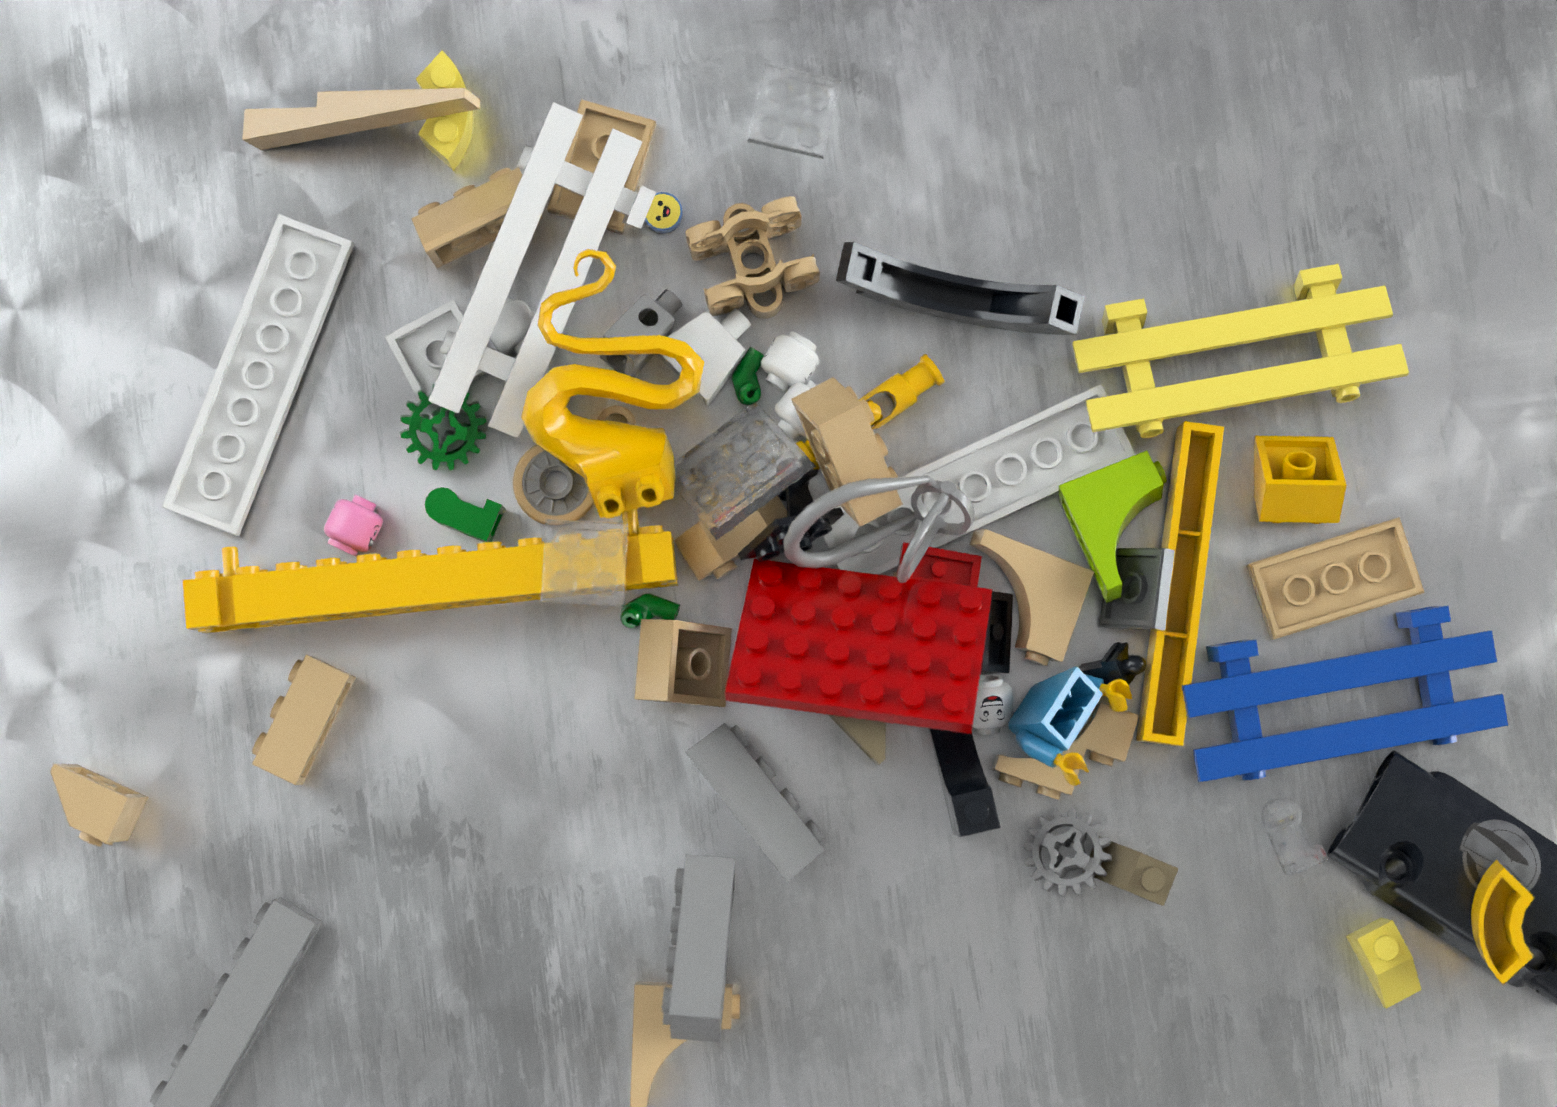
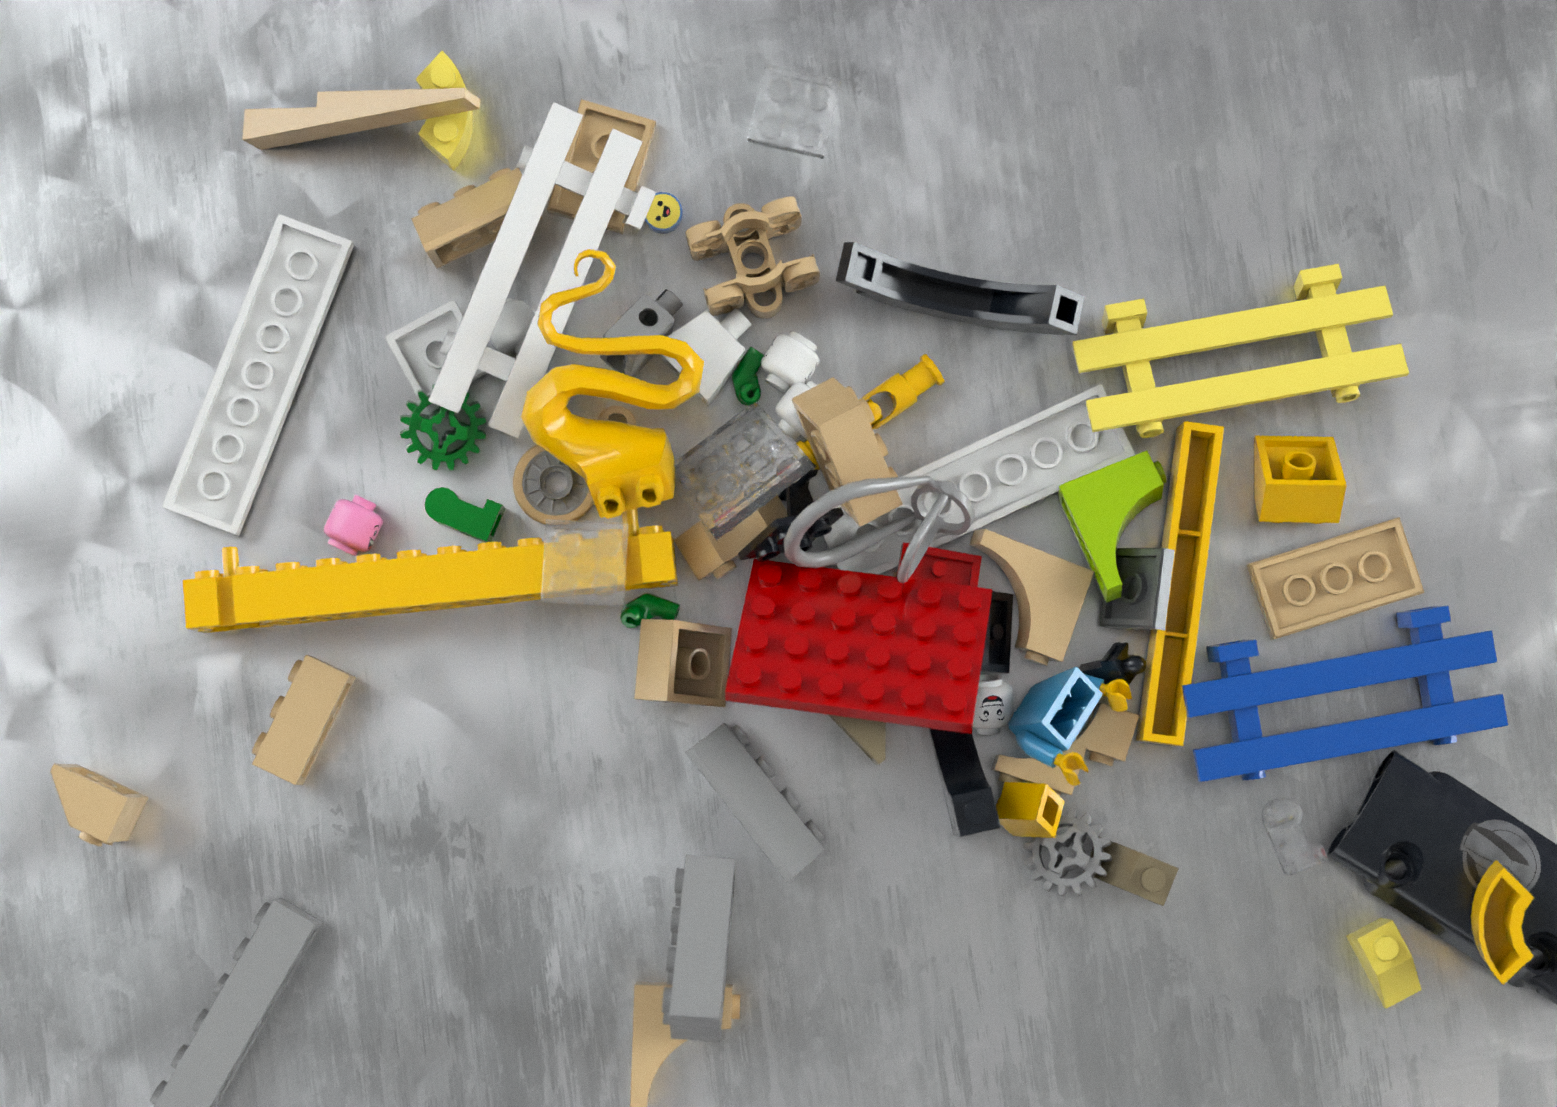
(1029, 809): none -> yellow brick

